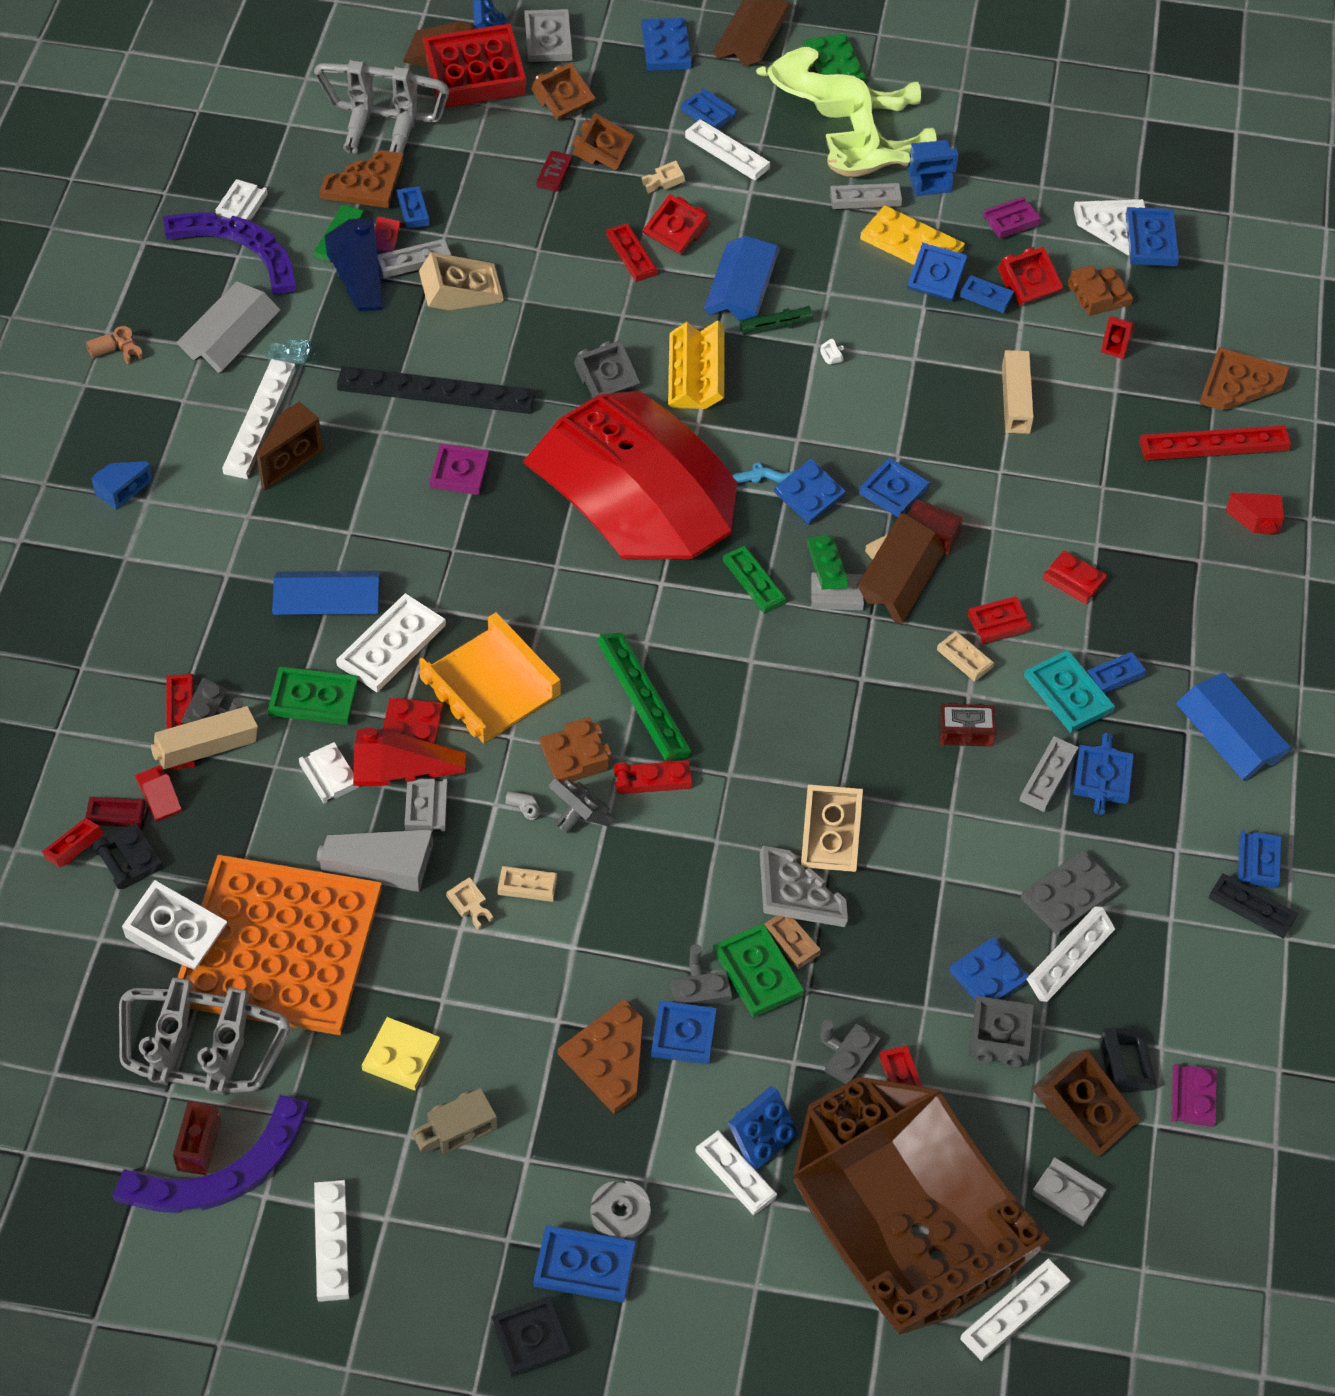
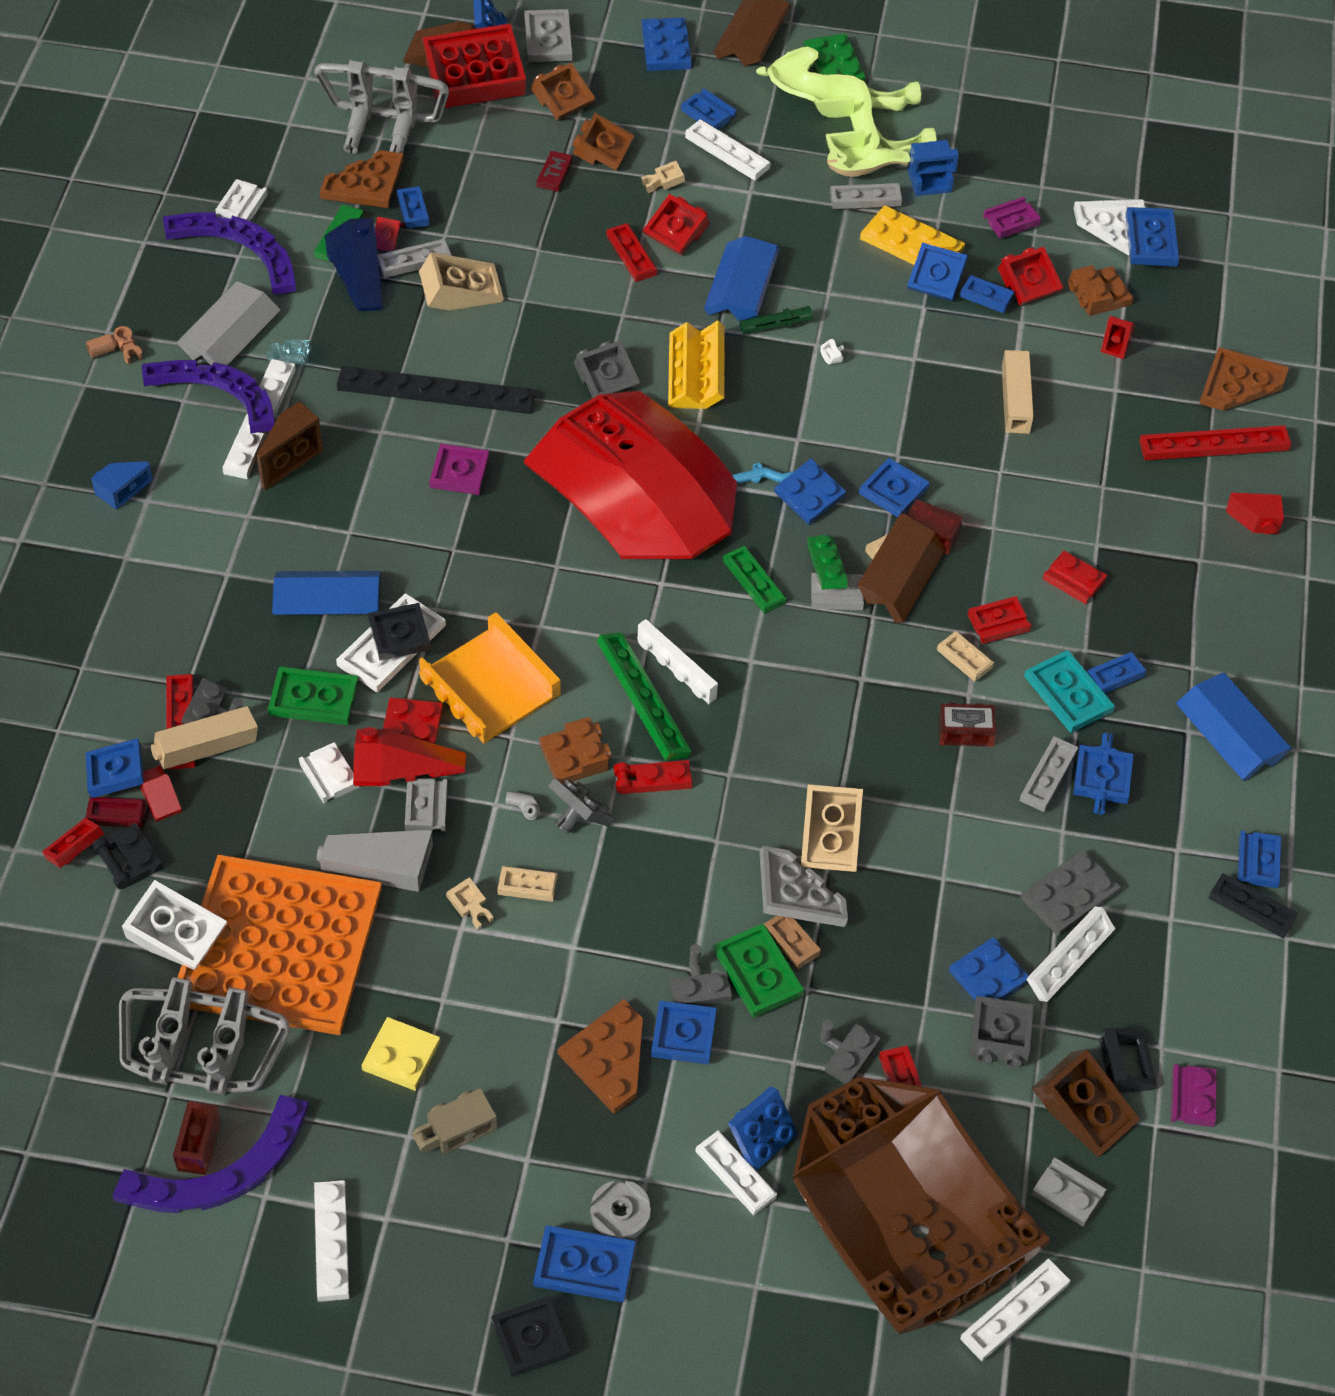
(114, 768): none -> blue plate
(221, 376): none -> dark purple plate
(399, 631): none -> black plate
(678, 662): none -> white plate

